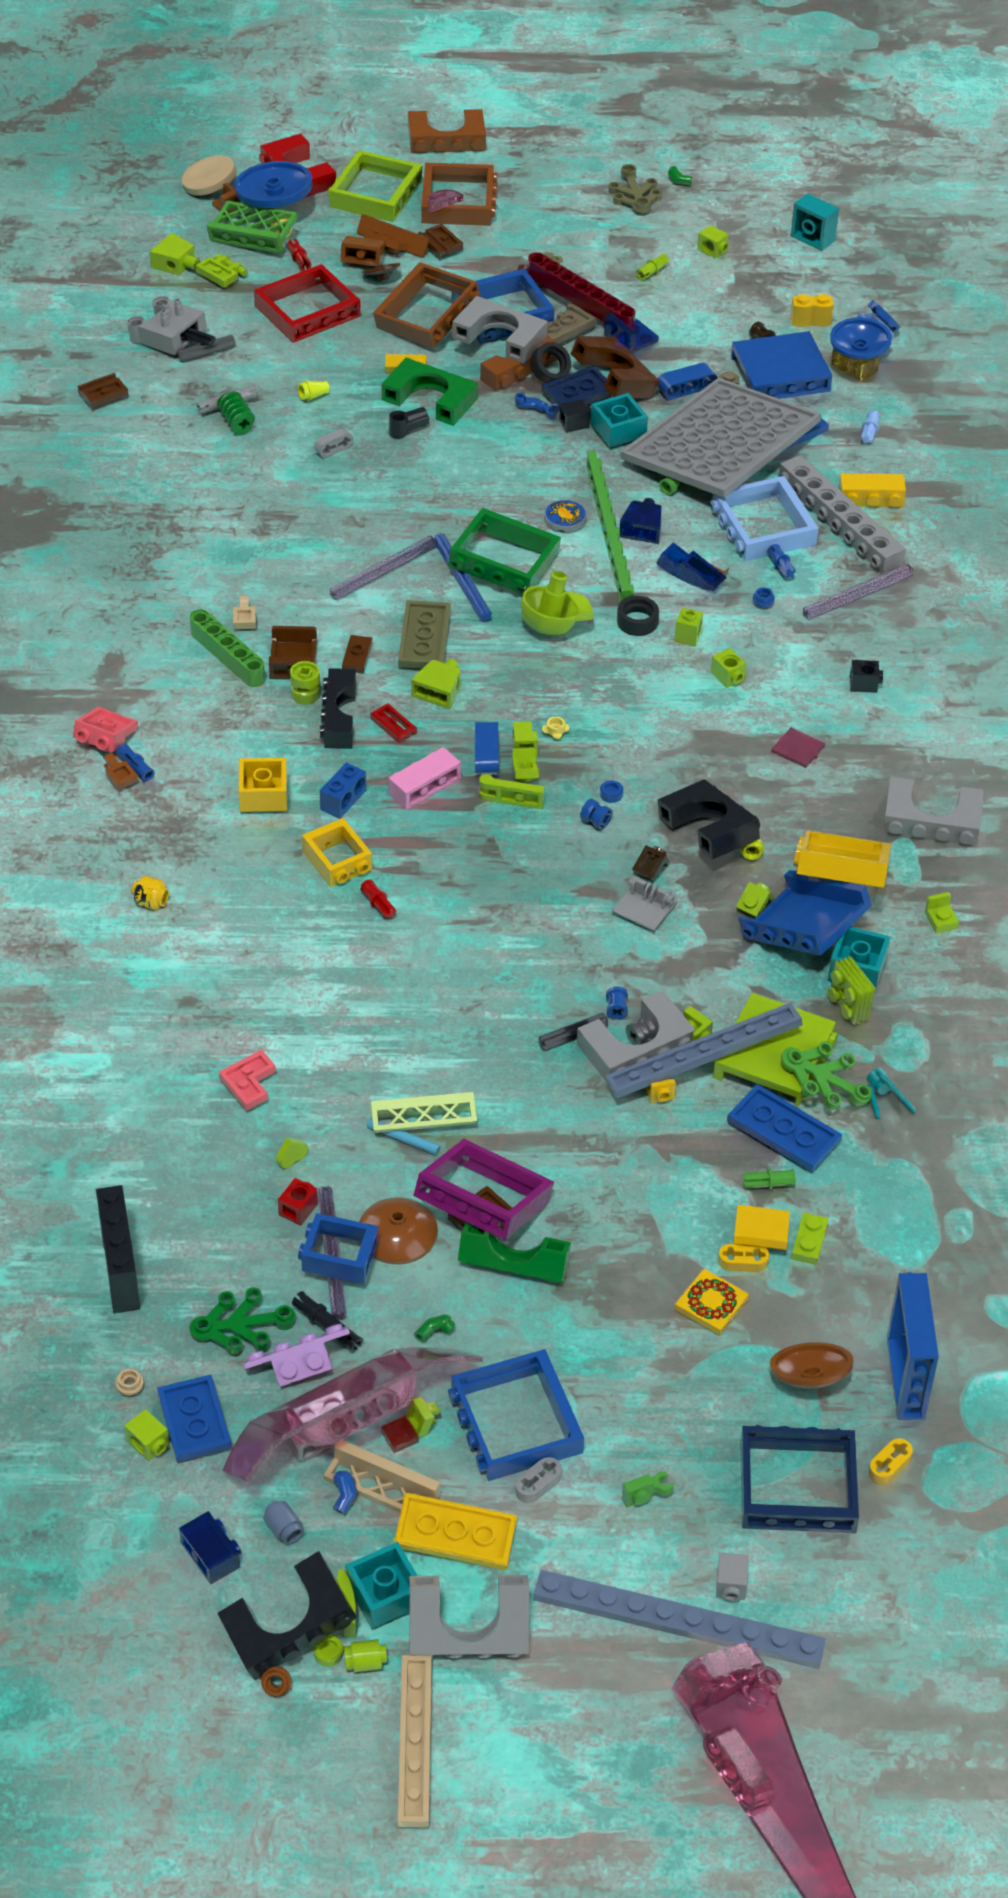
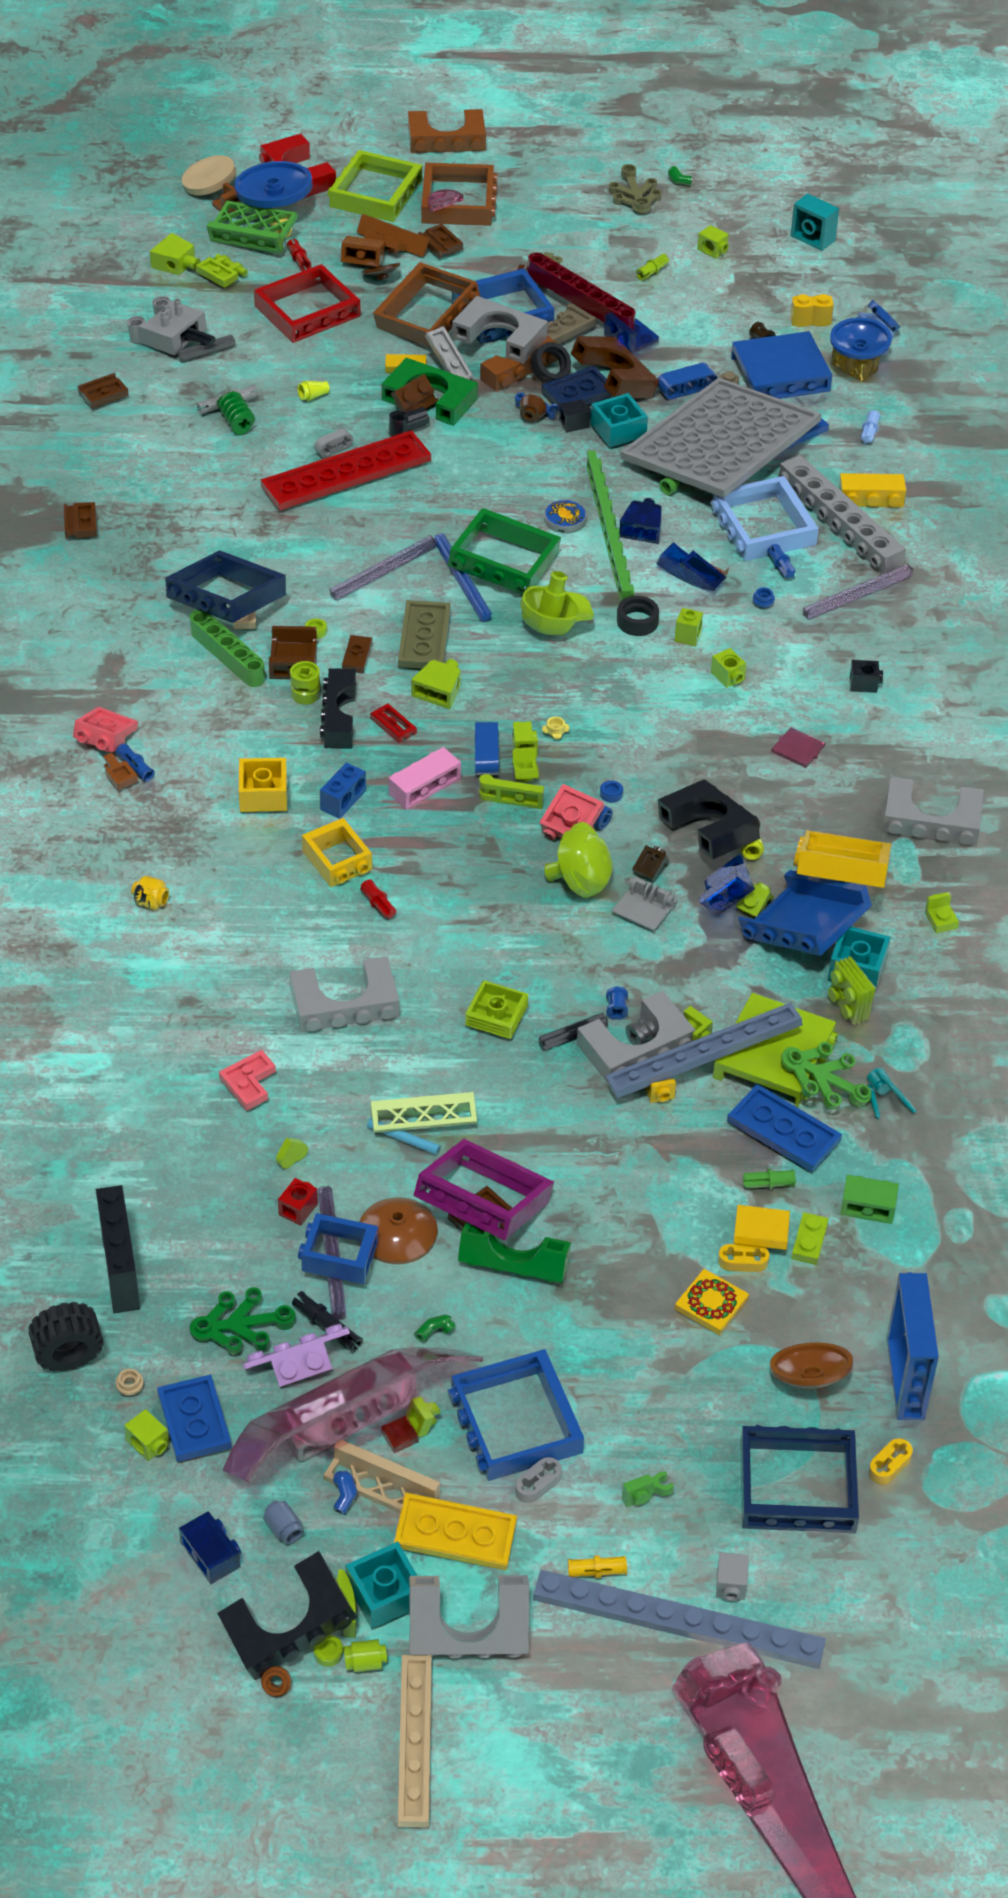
(65, 1336): none -> black tyre
(80, 520): none -> reddish brown plate
(267, 586): none -> dark blue window
(320, 1012): none -> light grey arch
(321, 626): none -> lime tile
(345, 470): none -> red plate
(415, 395): none -> reddish brown plate
(448, 353): none -> light grey tile
(496, 1009): none -> lime brick
(532, 407): none -> reddish brown cone
(568, 809): none -> coral plate
(582, 861): none -> lime piece
(597, 1566): none -> yellow pin
(727, 886): none -> clear blue bracket
(869, 1199): none -> bright green brick

